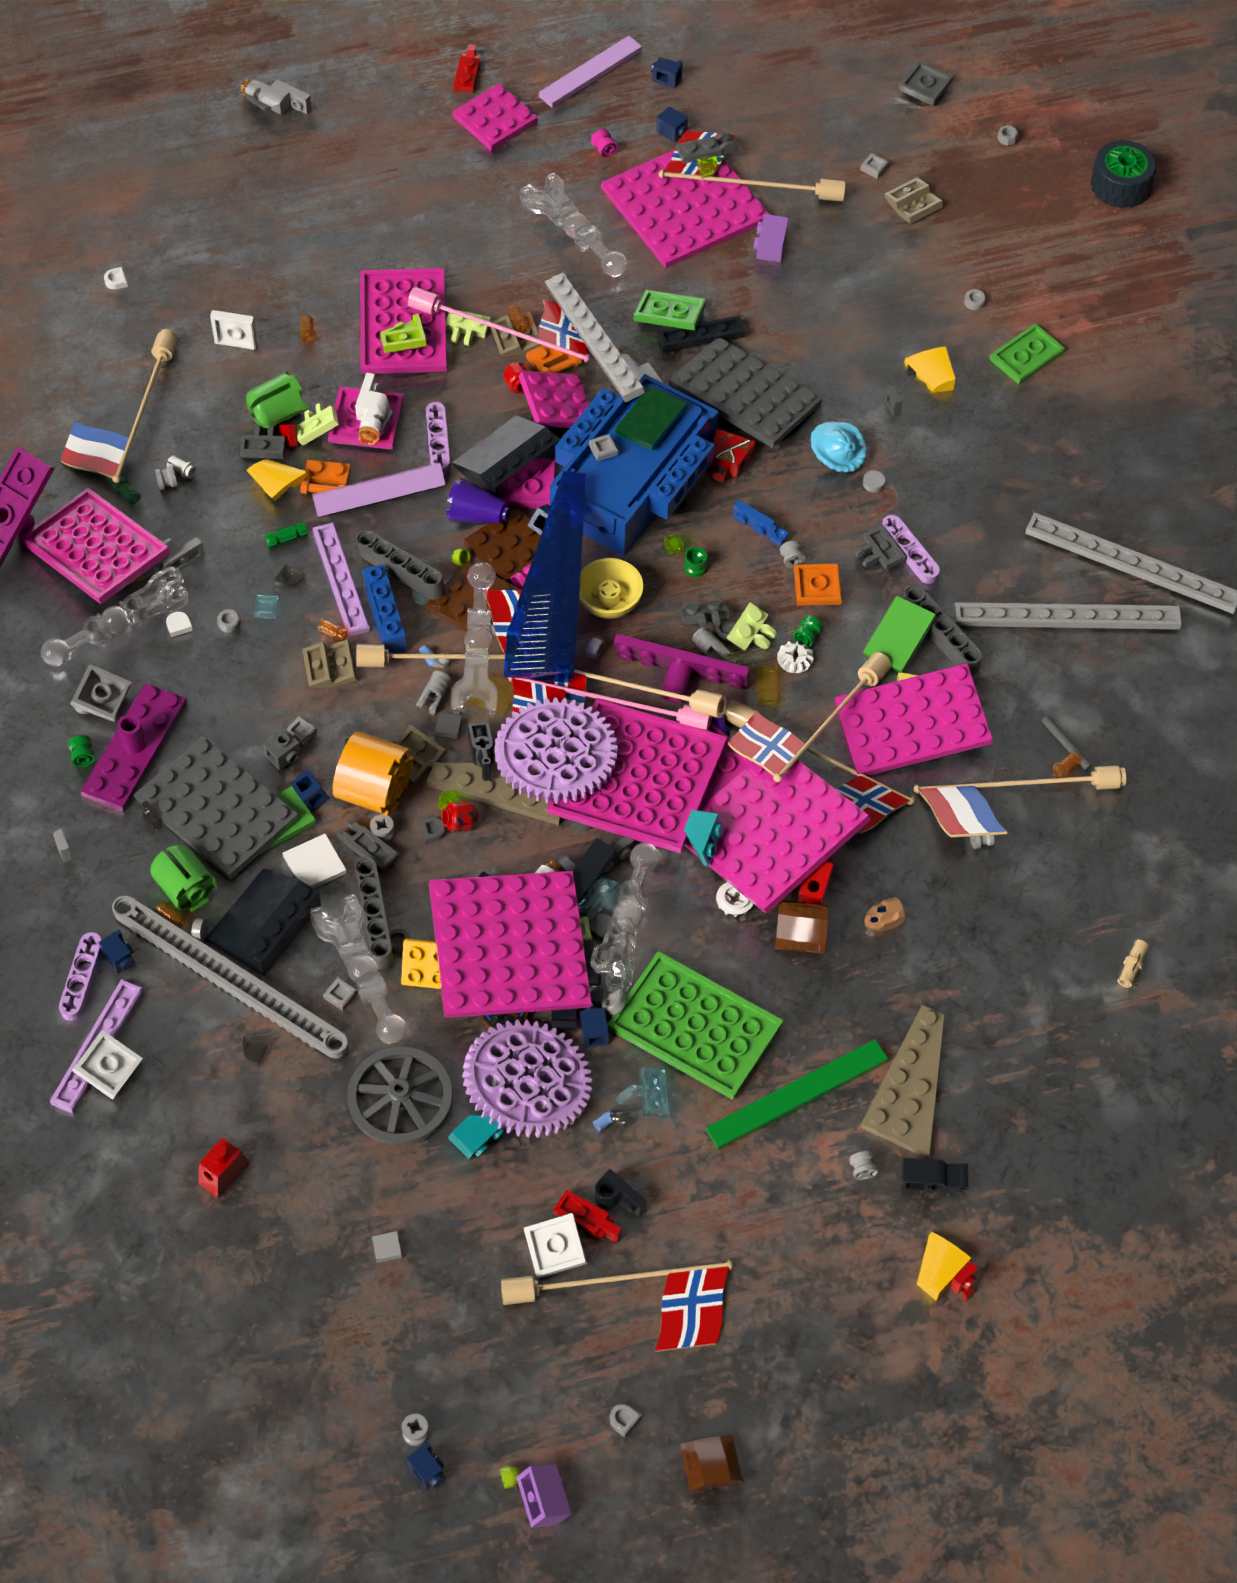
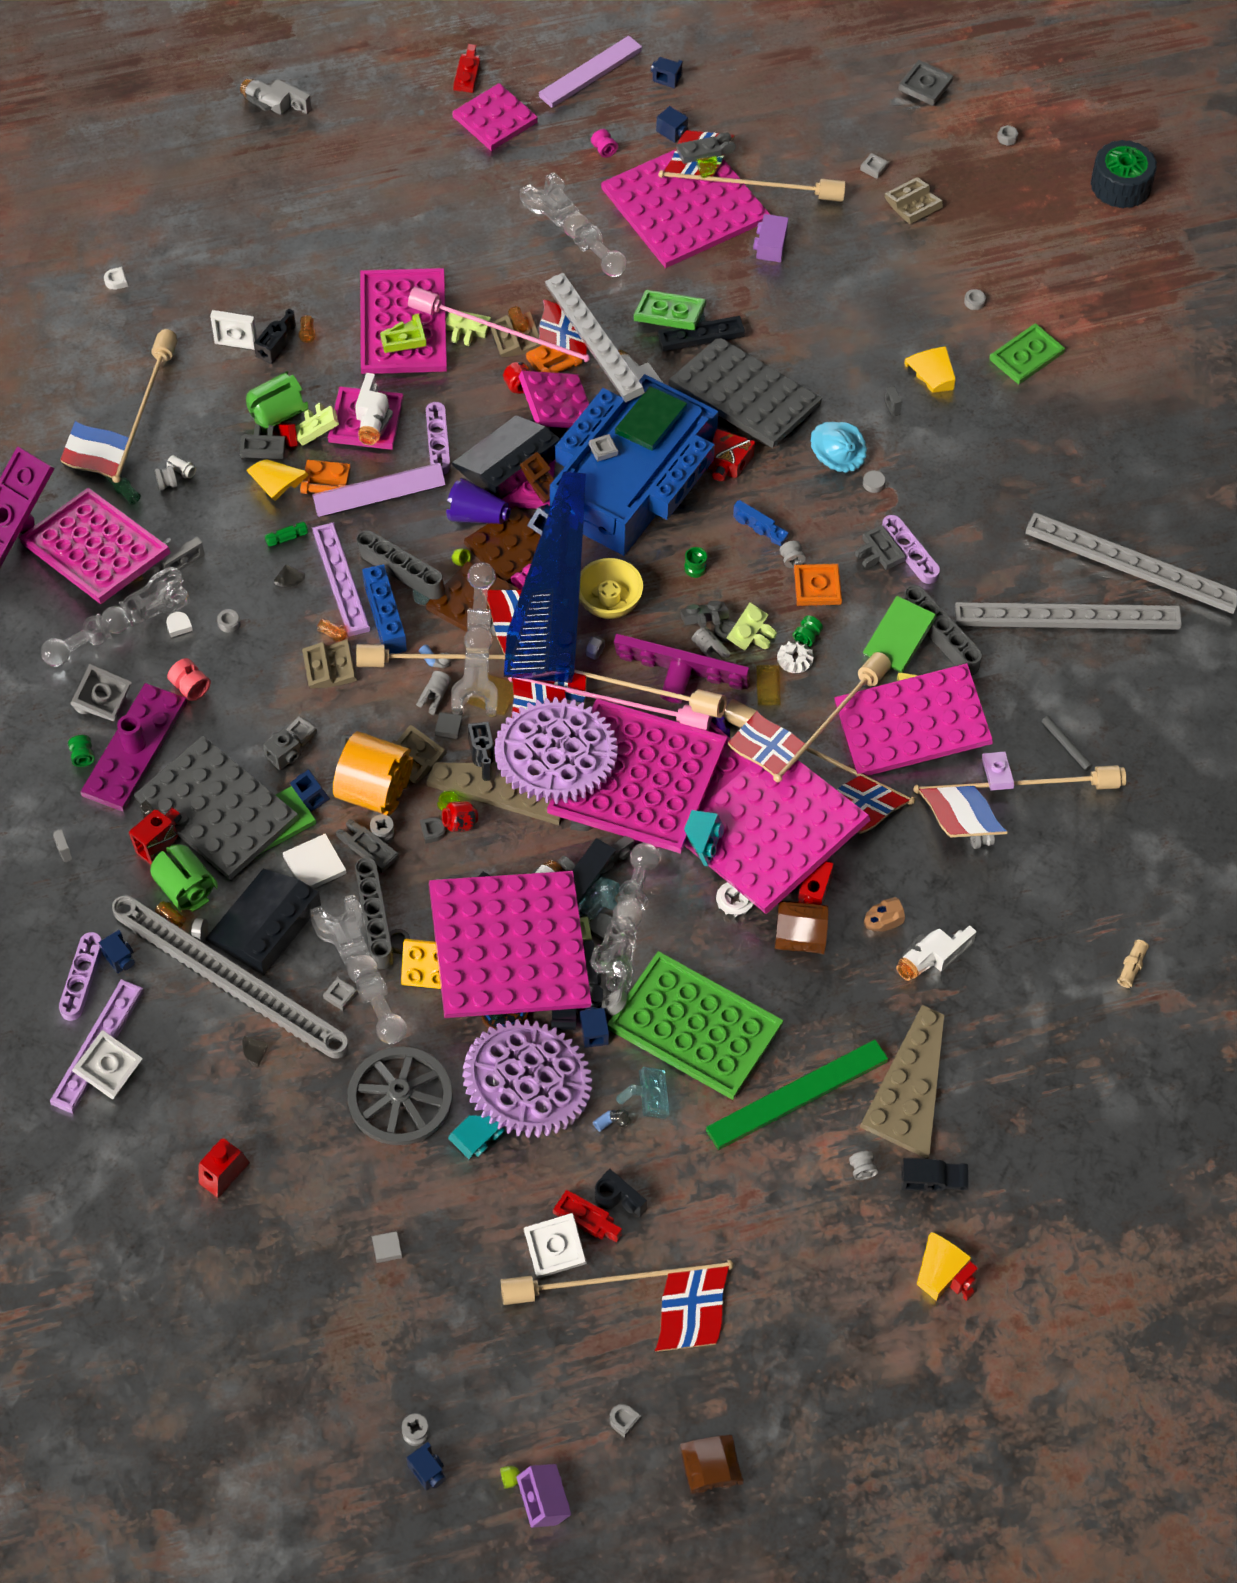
(154, 833): none -> red torso
(189, 679): none -> coral wheel
(266, 606): clear light blue tile -> none
(274, 338): none -> black piece
(538, 475): none -> reddish brown slope
(673, 544): clear neon green plate -> none
(934, 950): none -> white plate
(998, 771): none -> lavender plate
(1062, 768): clear orange pin -> none

